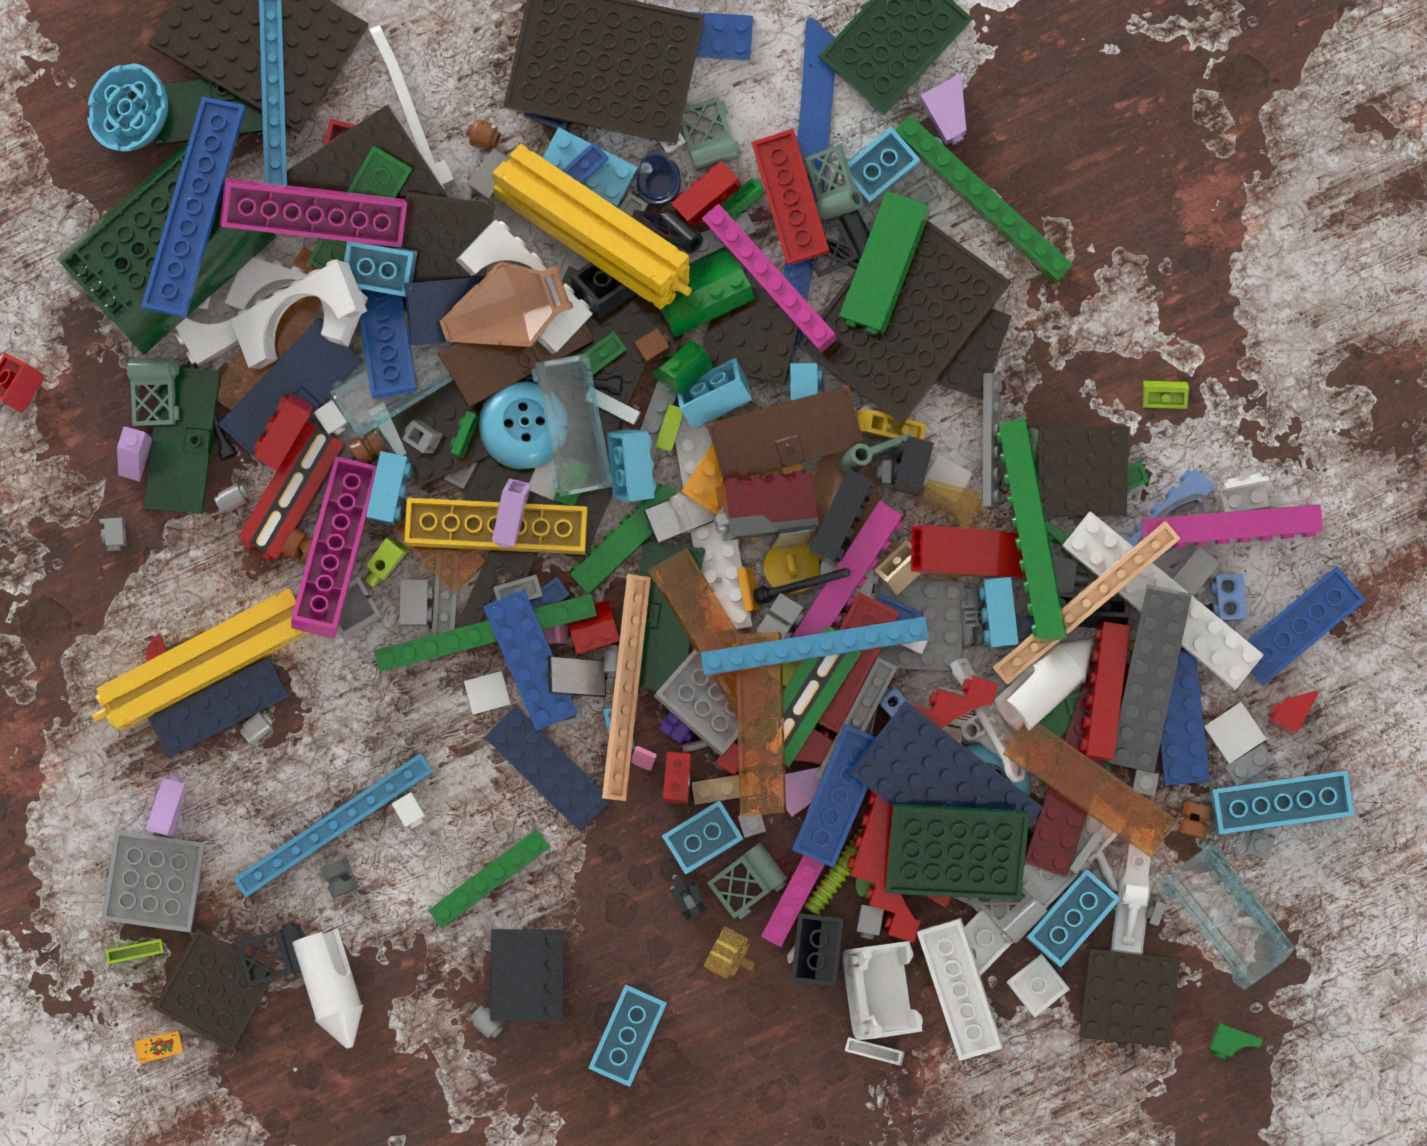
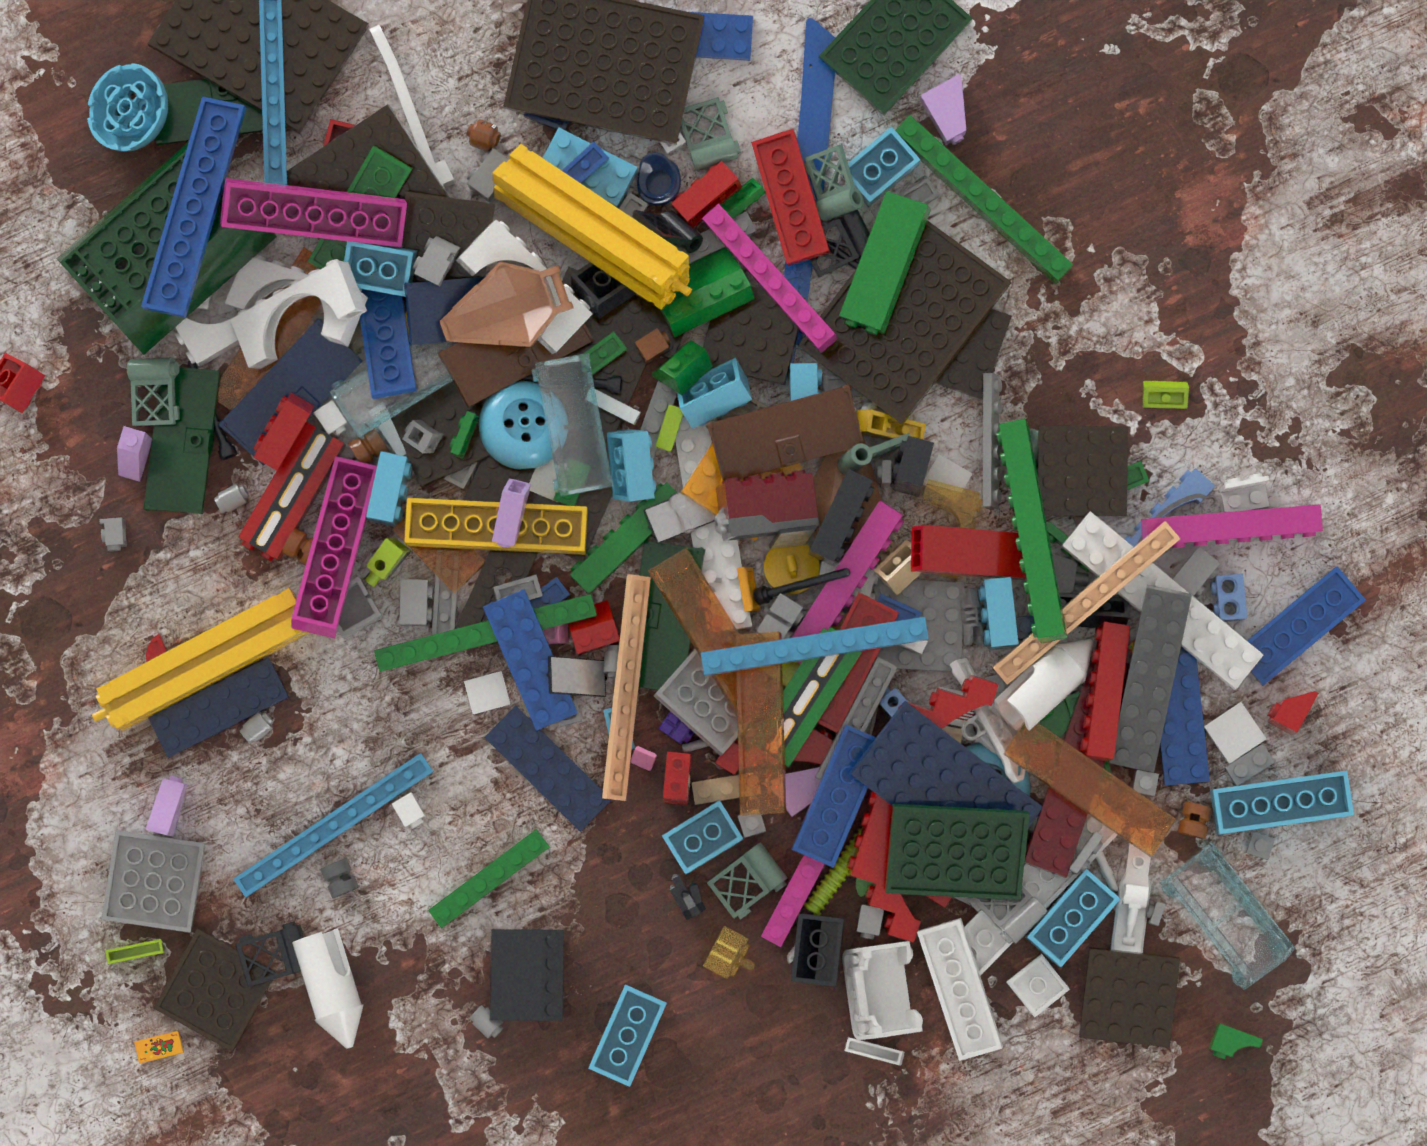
(436, 260): none -> light grey brick

